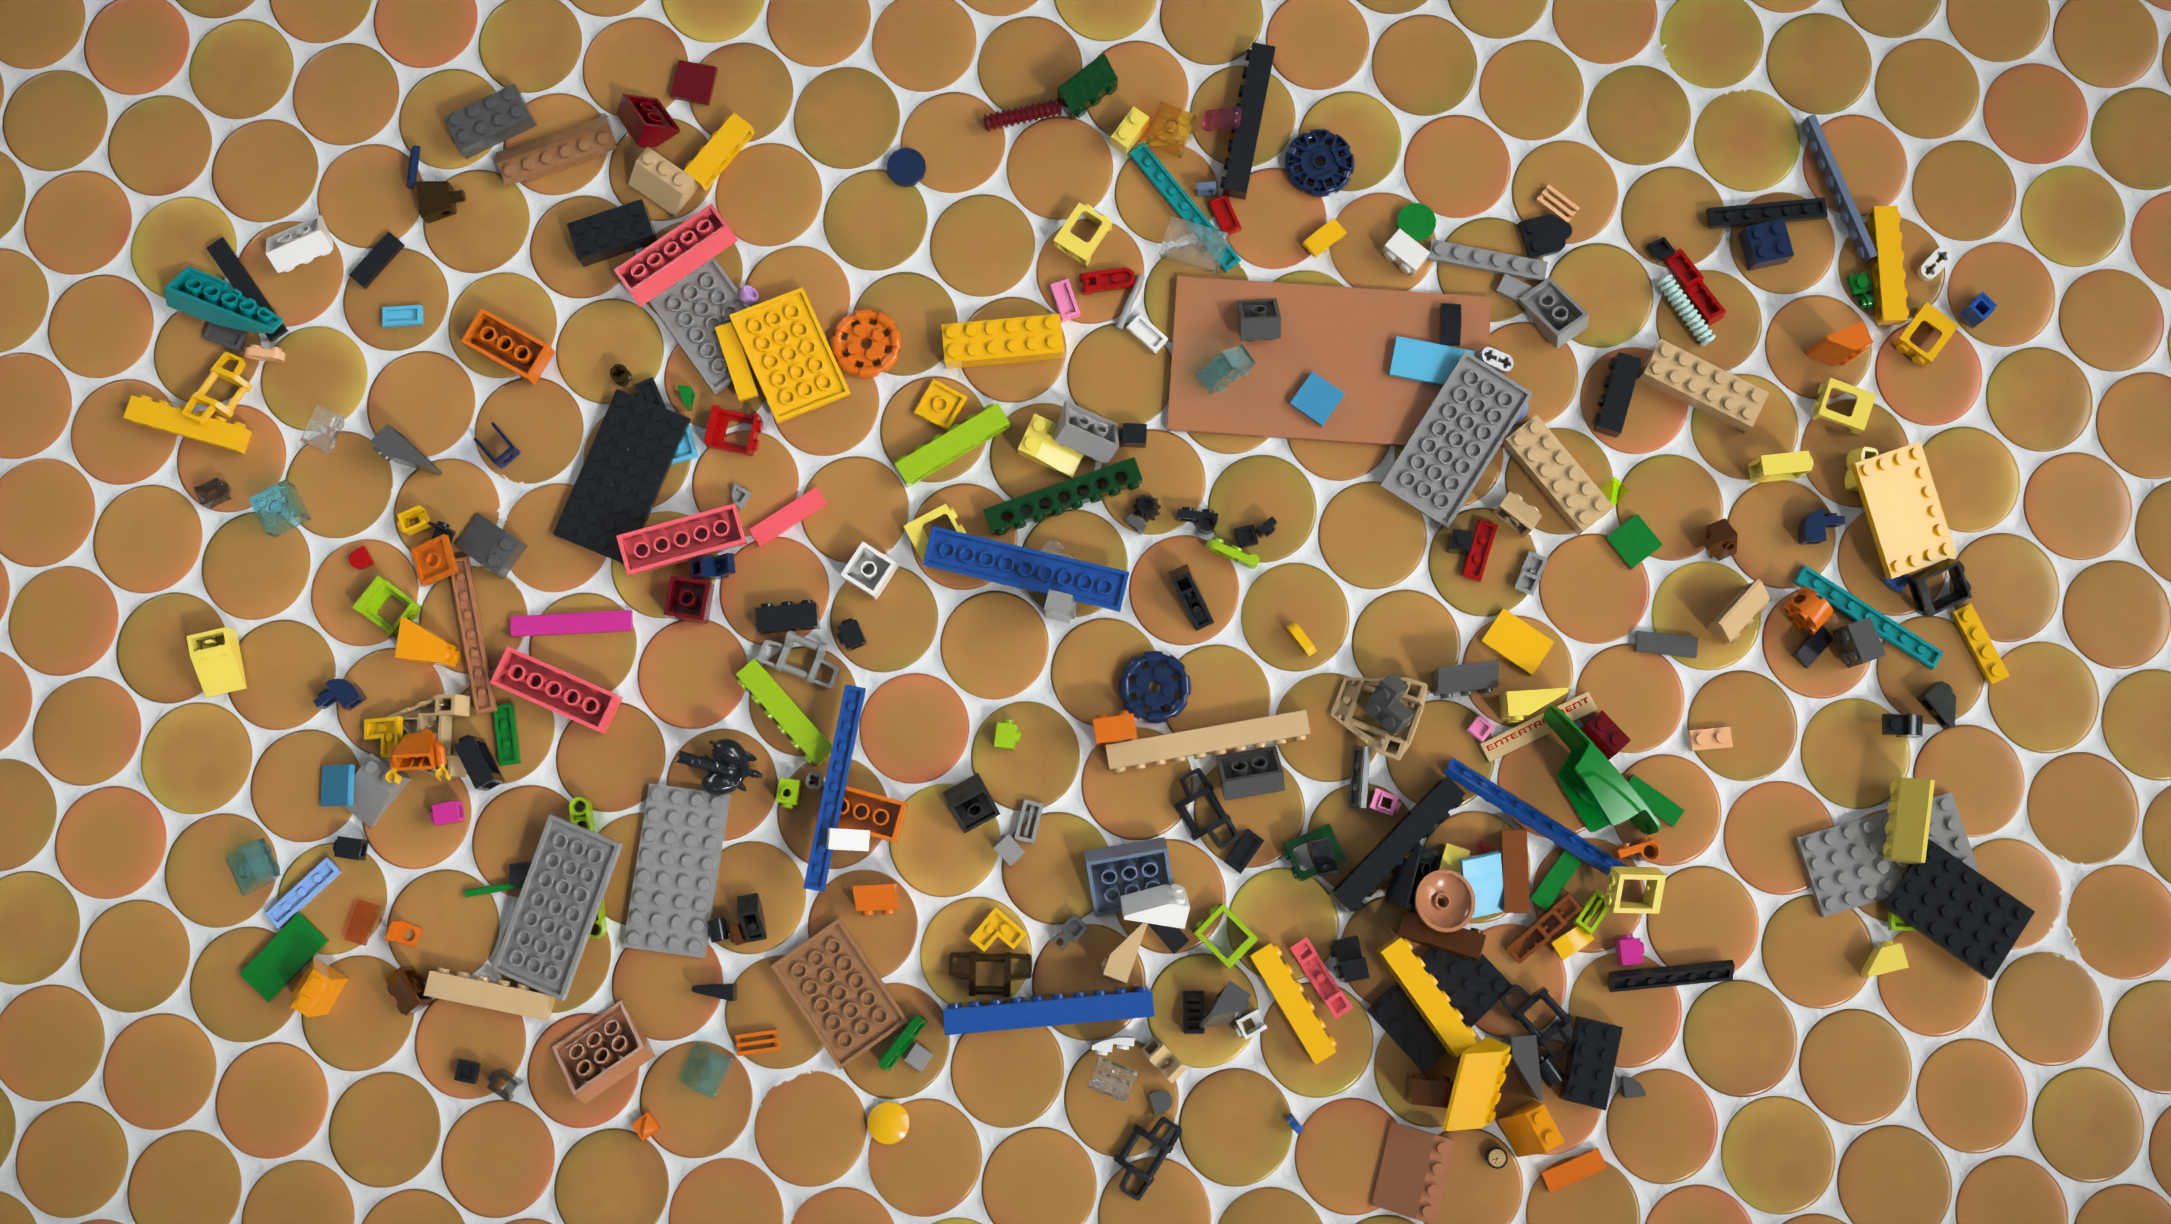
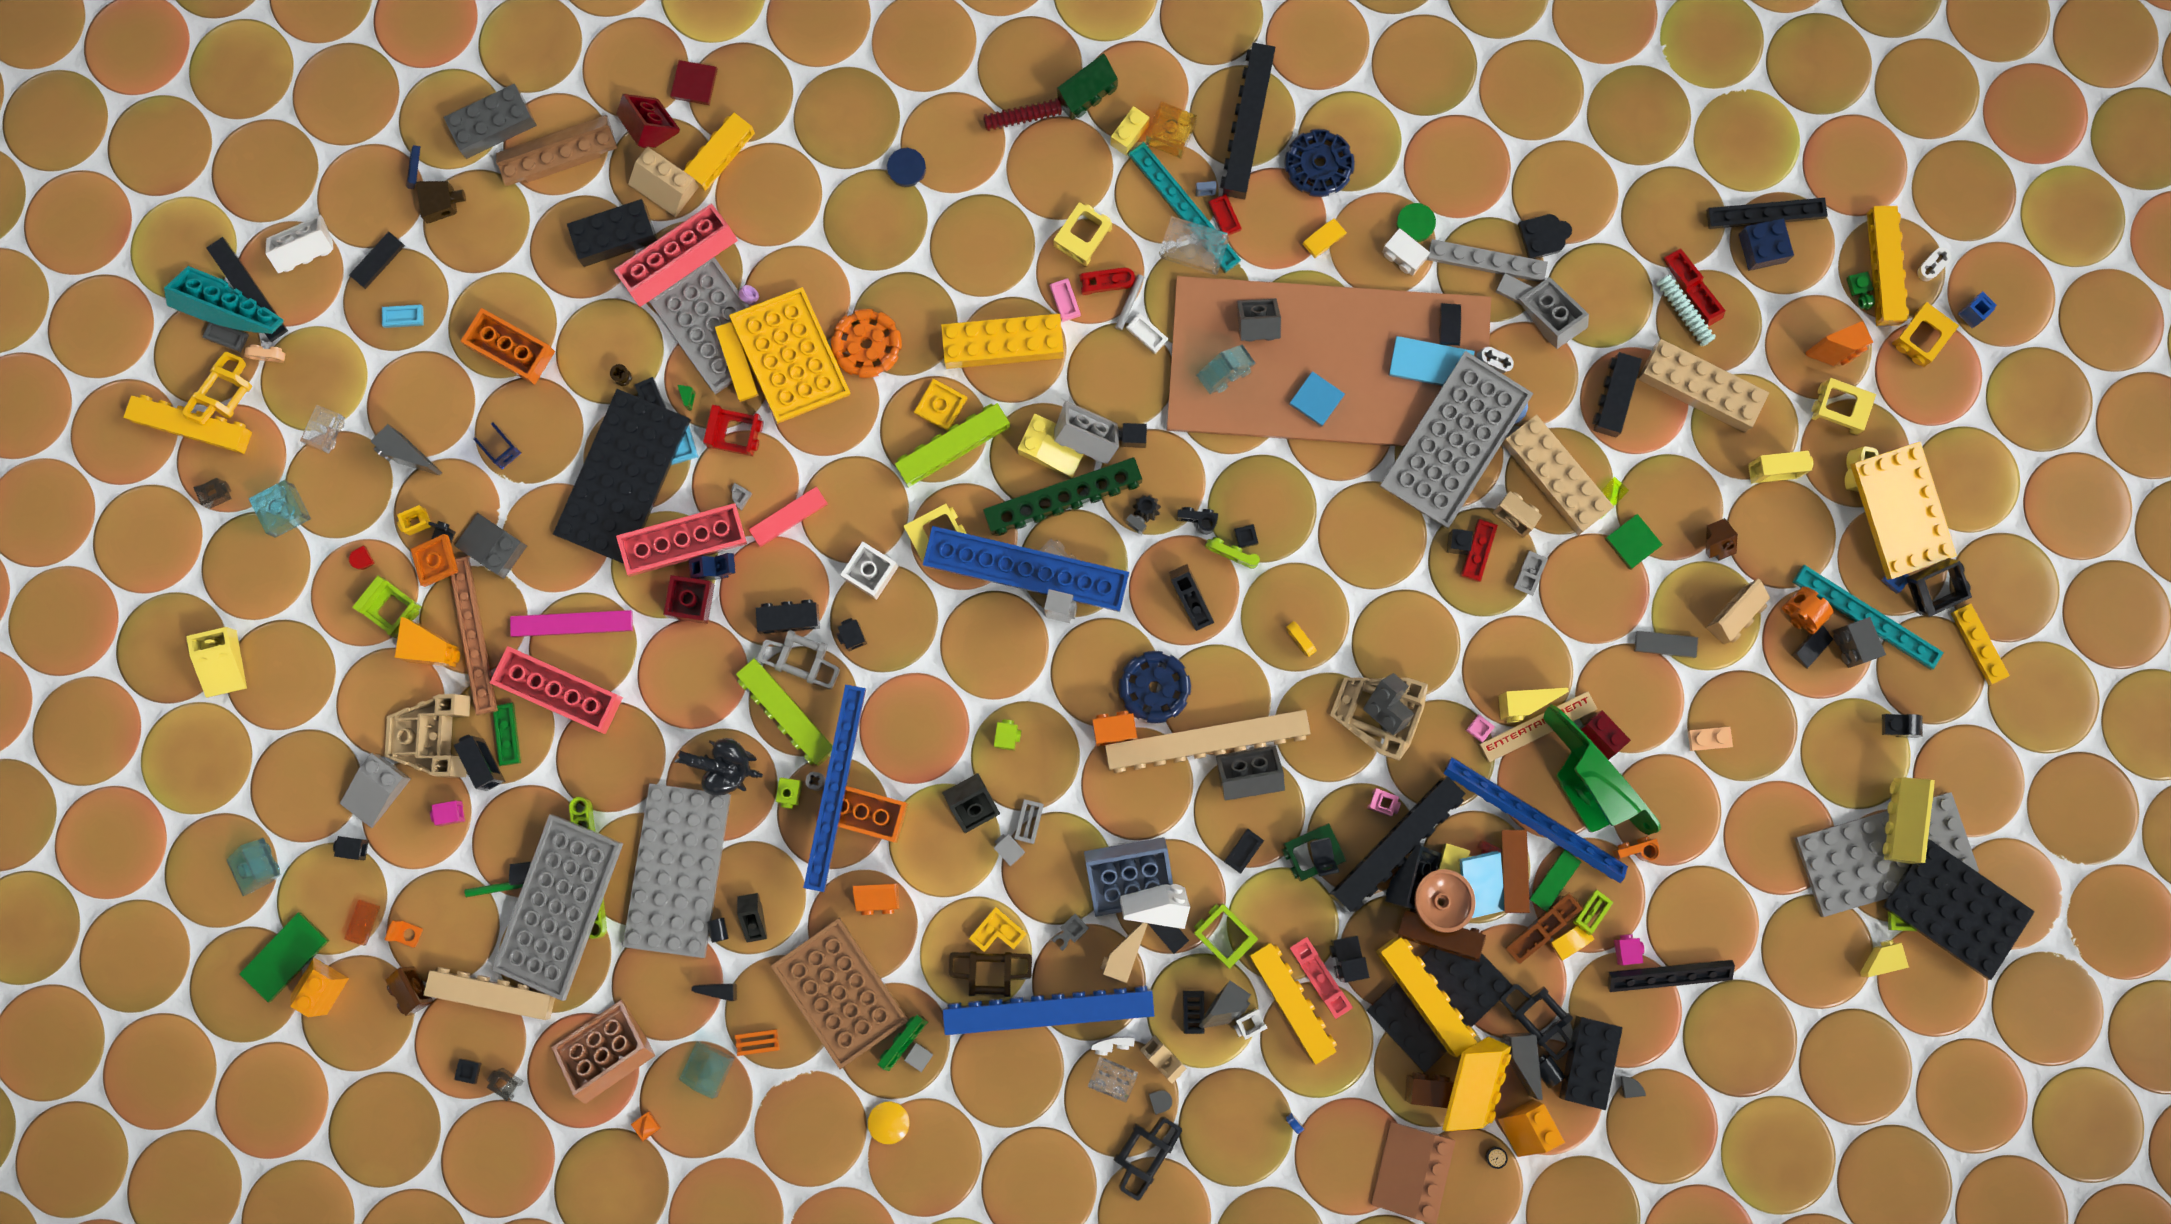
(303, 892): light blue tile -> none
(337, 785): dark azure tile -> none
(340, 690): dark blue brick -> none
(387, 729): yellow plate -> none
(417, 752): orange torso -> none
(736, 934): reddish brown plate -> none
(848, 839): white tile -> none
(1222, 118): clear pink tile -> none
(1223, 818): black bar -> none
(1266, 528): black plate -> none
(1359, 777): dark grey tile -> none
(1465, 679): dark grey slope -> none
(1517, 641): yellow tile -> none
(1562, 199): light nougat tile -> none
(1573, 1170): orange tile -> none
(1652, 895): light yellow window -> none
(1656, 802): green tile -> none
(1660, 249): black tile -> none
(1813, 526): dark blue brick -> none
(1841, 194): sand blue plate -> none
(1940, 703): pearl dark grey slope -> none

